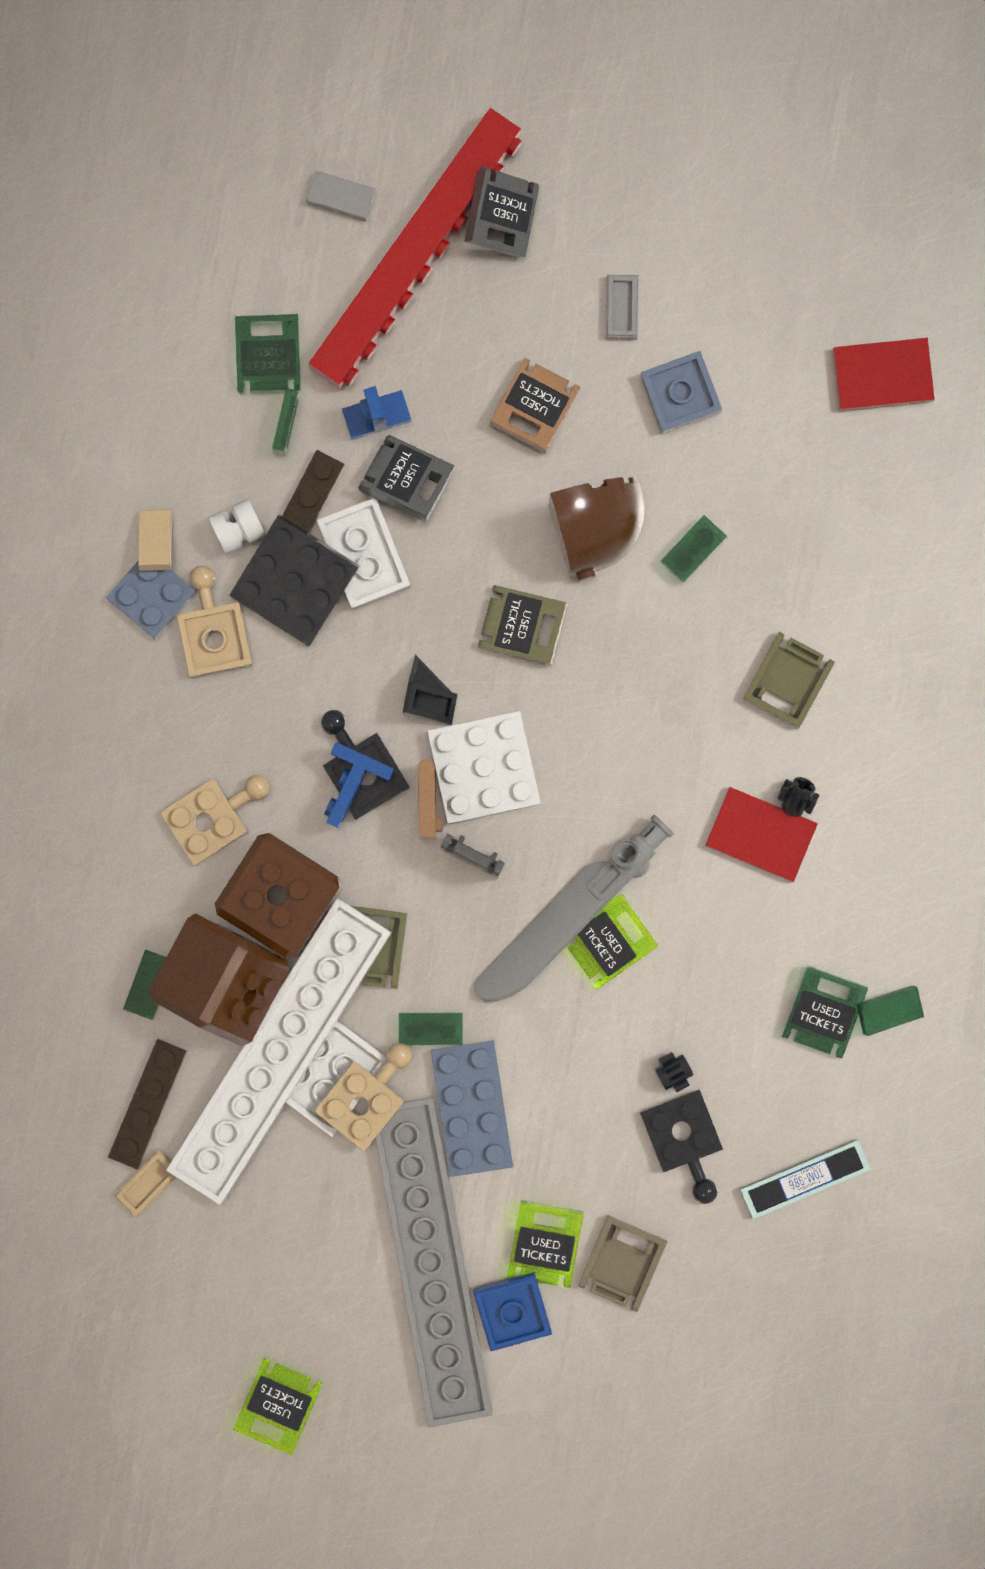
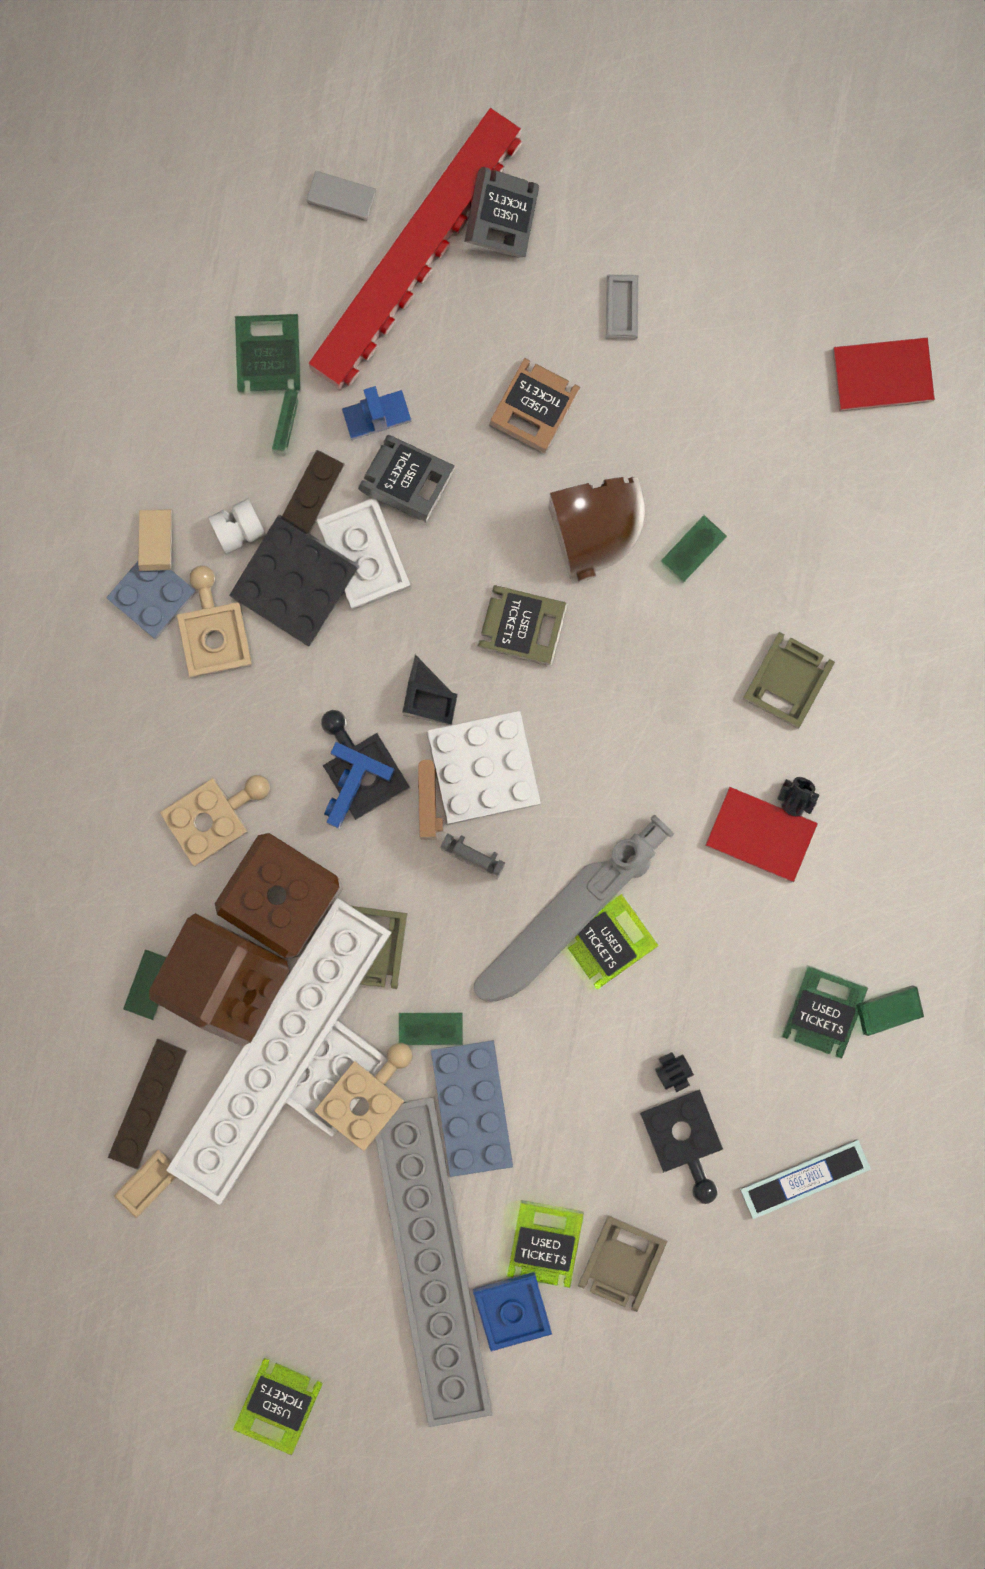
(681, 391): sand blue plate -> none

